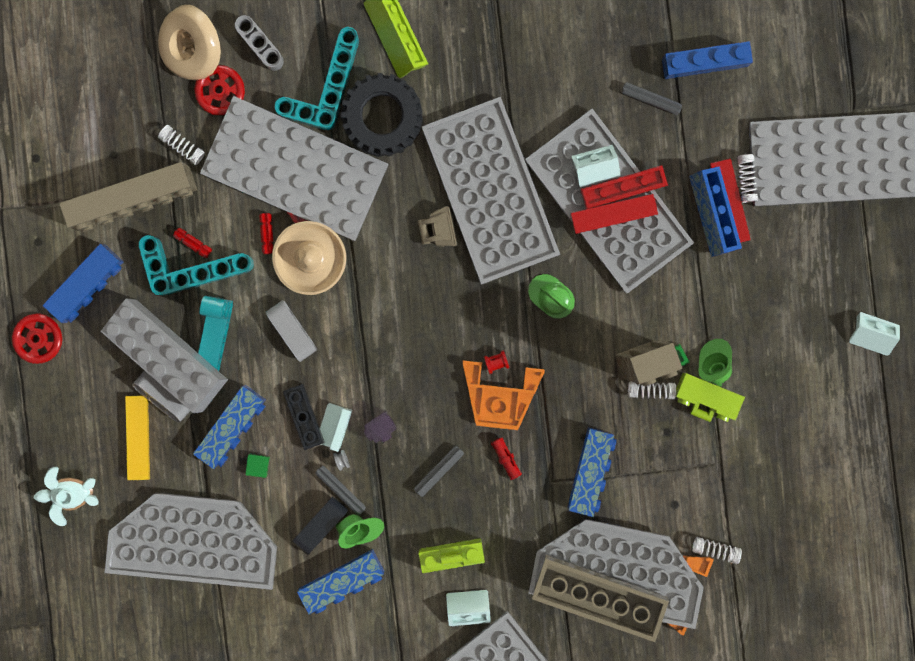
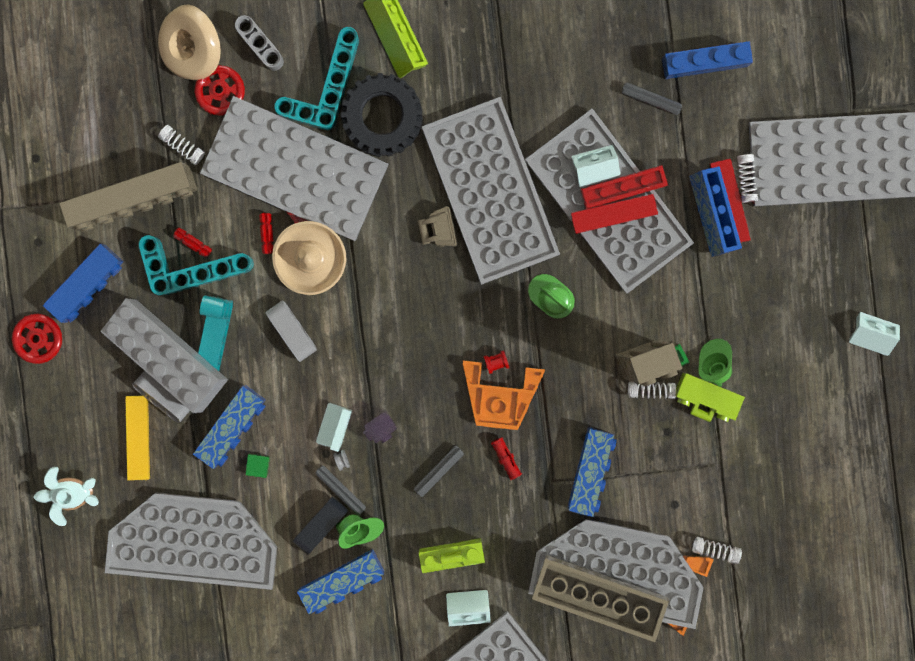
(309, 429): black tile -> none

